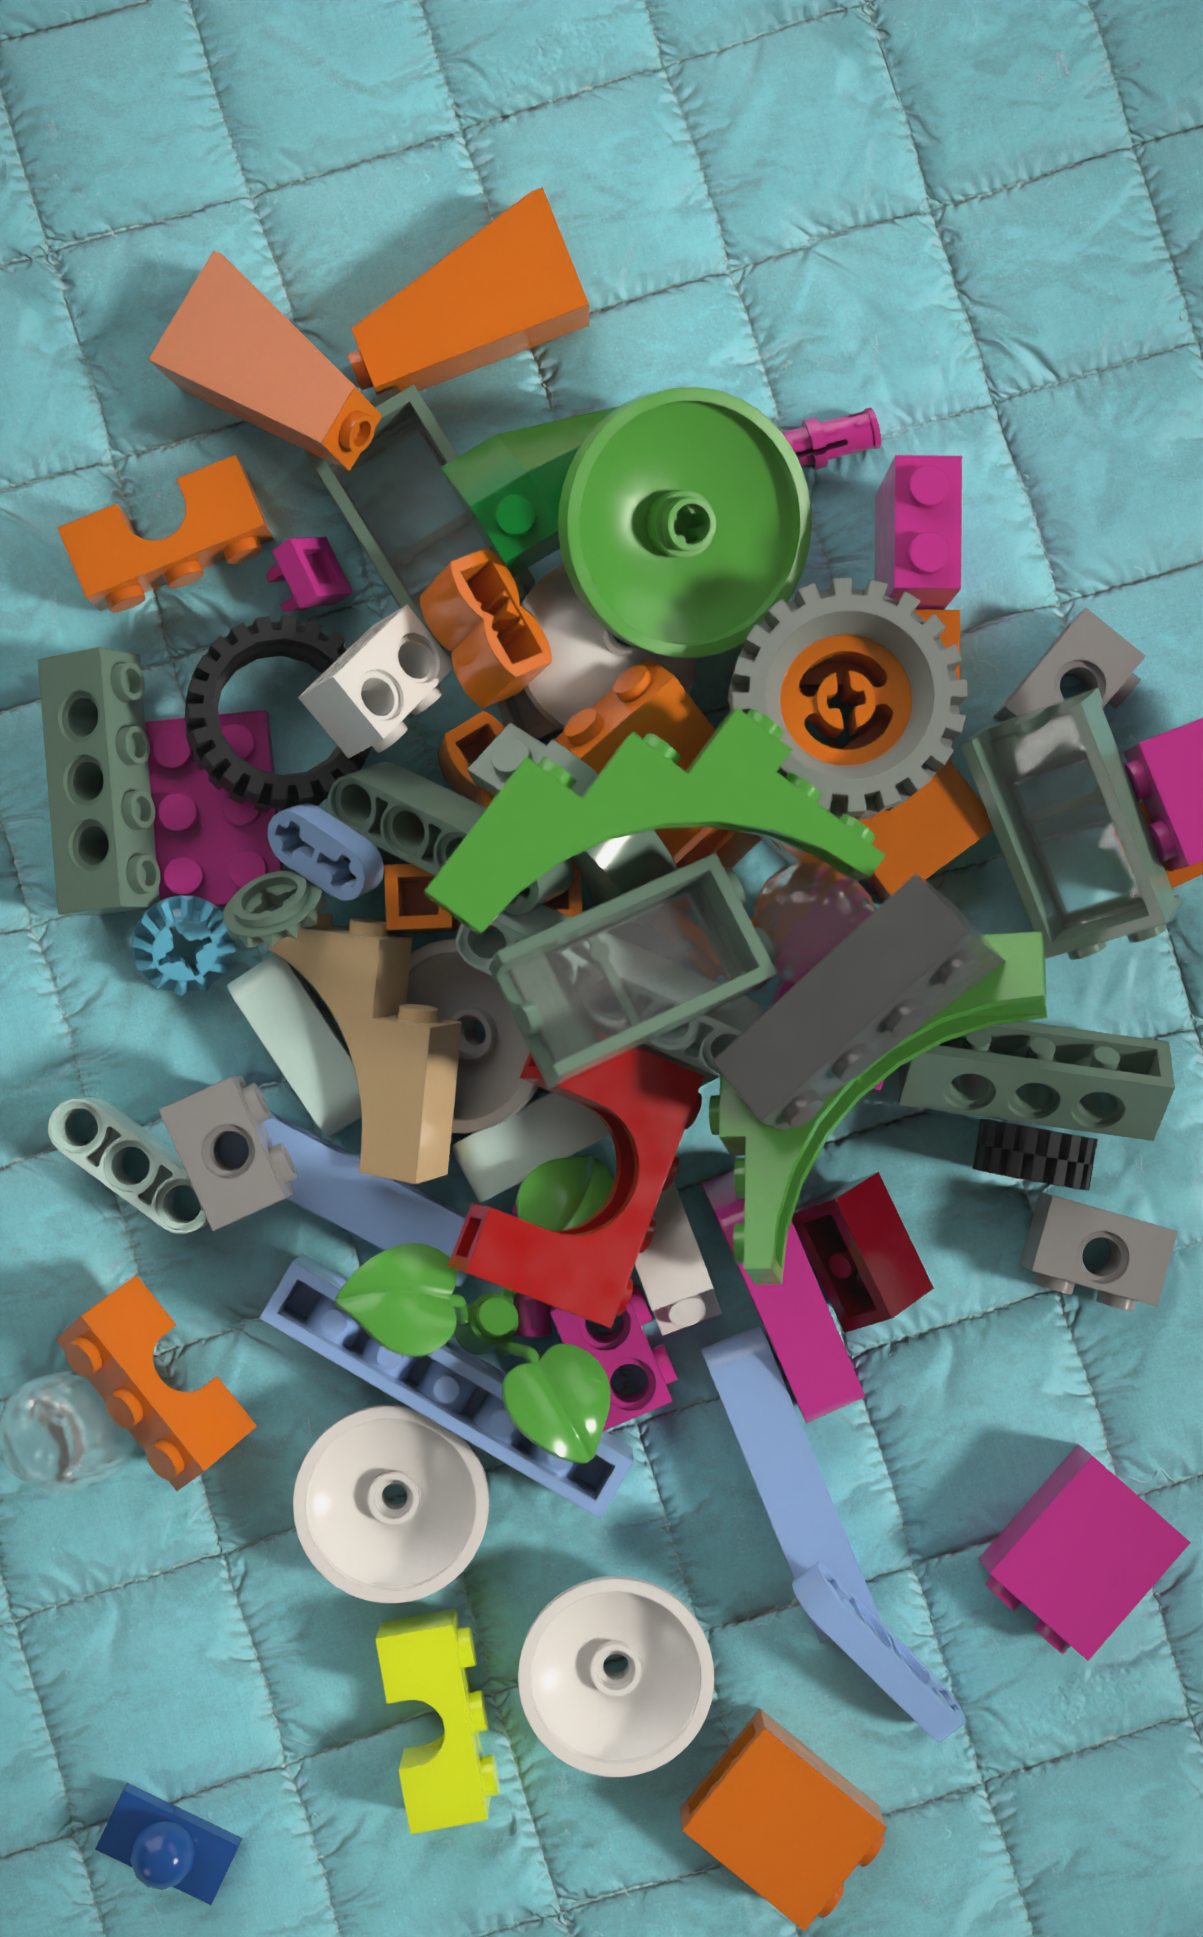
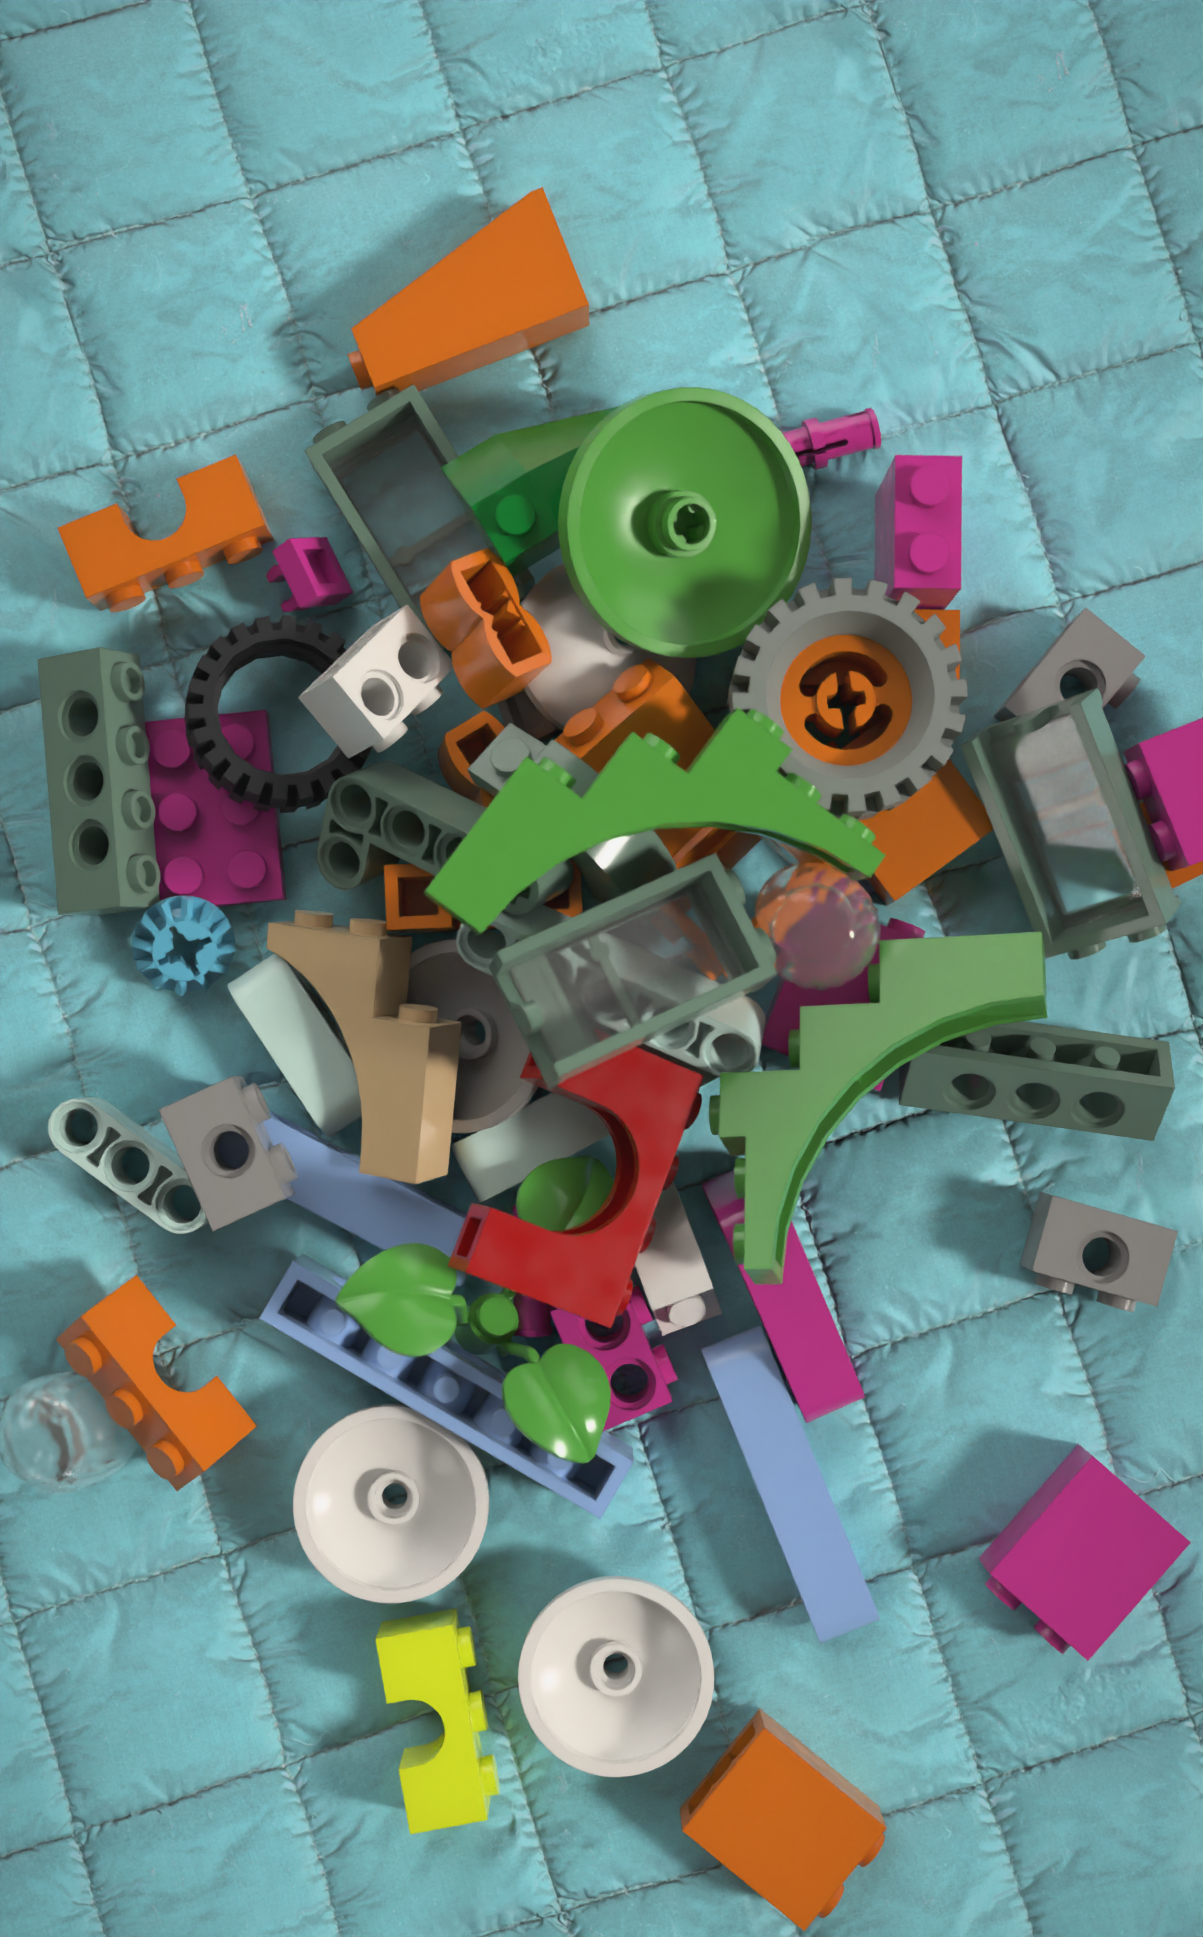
(168, 1845): blue tile -> none
(258, 366): orange slope -> none
(295, 905): sand green gear -> none
(325, 851): light blue beam -> none
(857, 1004): dark grey wedge -> none
(861, 1252): dark red brick -> none
(878, 1651): light blue beam -> none
(1035, 1154): black tyre -> none

